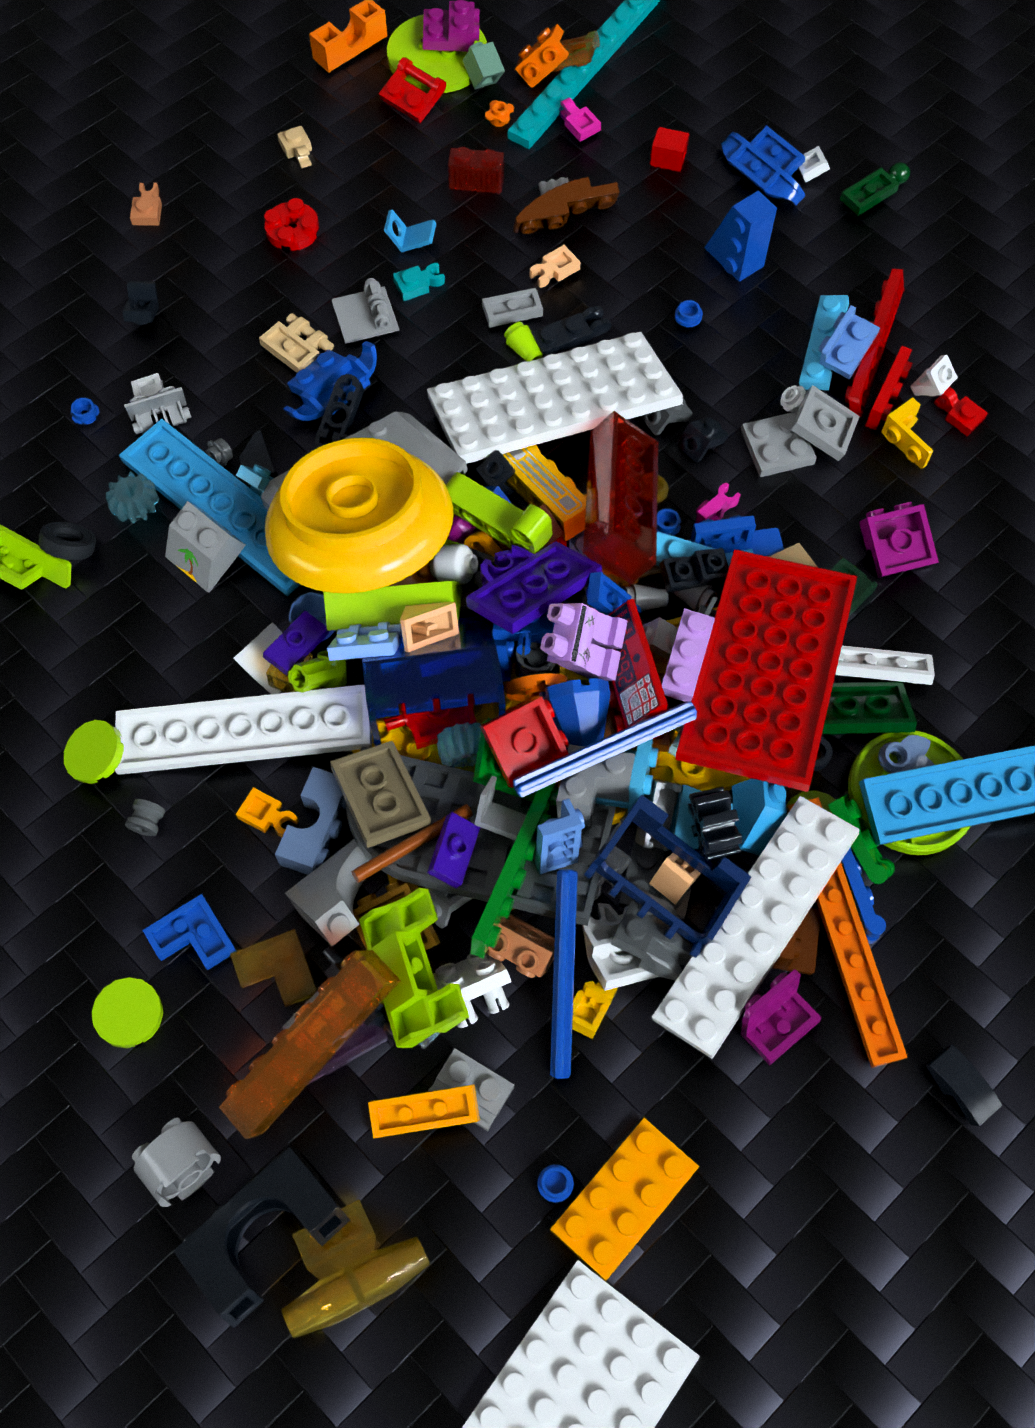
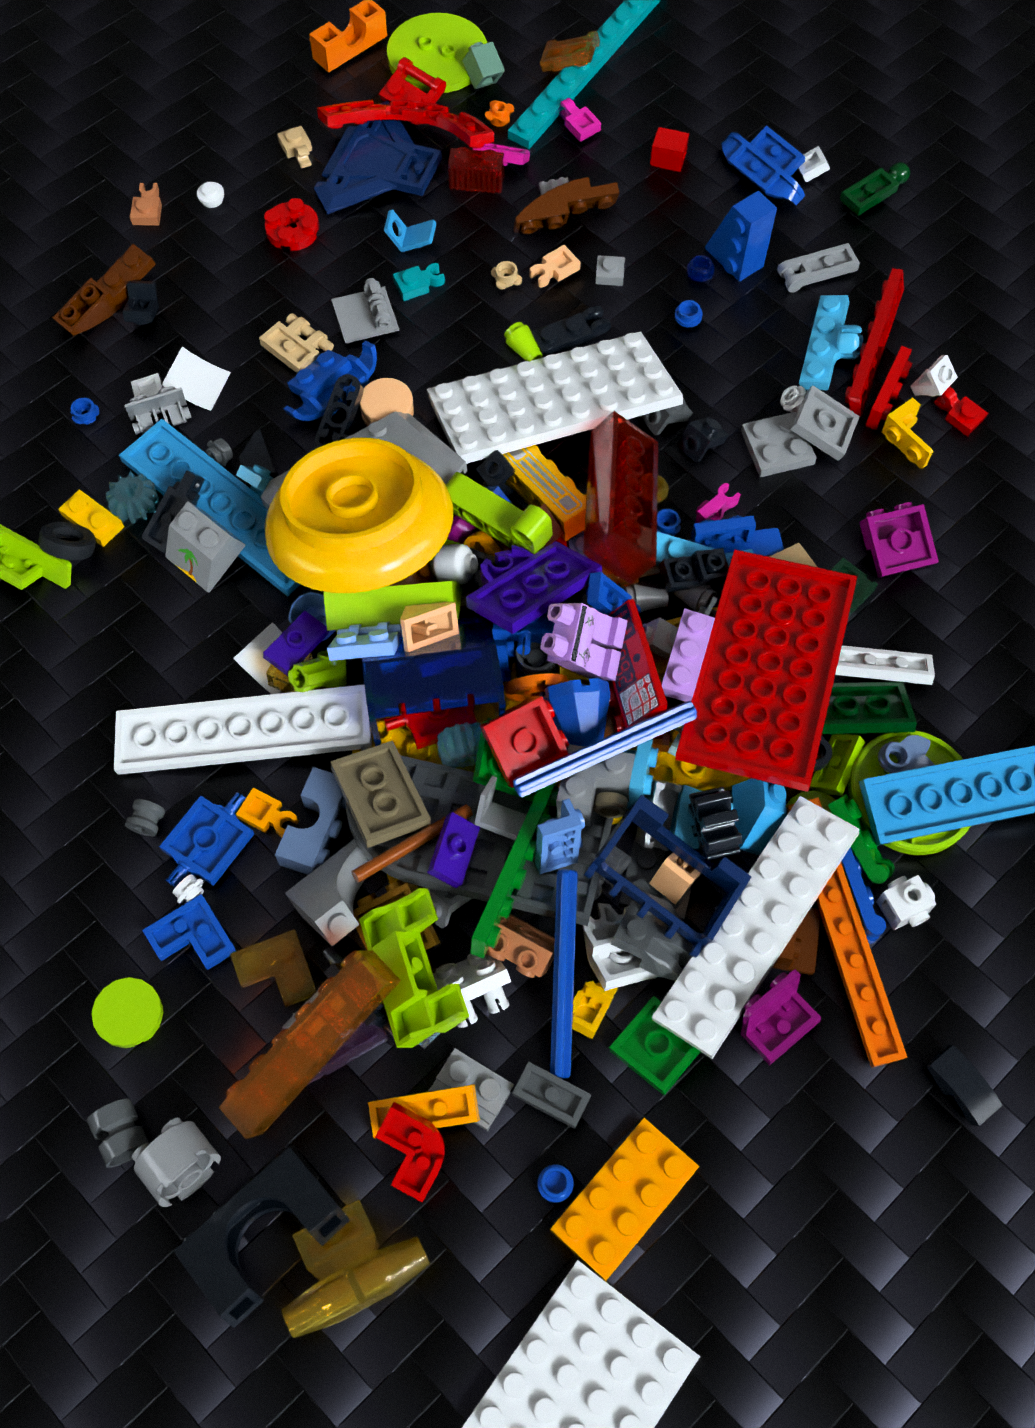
(88, 513): none -> yellow plate
(93, 751): lime tile -> none
(103, 298): none -> reddish brown slope
(117, 1130): none -> dark grey wheel
(170, 505): none -> black hinge
(188, 889): none -> white plate
(198, 379): none -> white sticker
(206, 840): none -> blue plate
(210, 194): none -> white plate
(375, 162): none -> dark blue plate
(383, 398): none -> light nougat head
(422, 1147): none -> red plate
(451, 28): magenta plate -> none
(464, 126): none -> red plate
(506, 275): none -> tan plate
(511, 154): none -> dark pink plate
(512, 307): light grey plate -> none
(542, 57): orange bracket -> none
(551, 1095): none -> dark grey plate
(610, 270): none -> light grey plate
(610, 804): none -> dark tan tile
(653, 1050): none -> green plate
(700, 268): none -> clear blue plate
(818, 266): none -> light grey plate
(837, 773): none -> lime plate
(848, 343): medium blue bracket -> none
(906, 902): none -> white brick

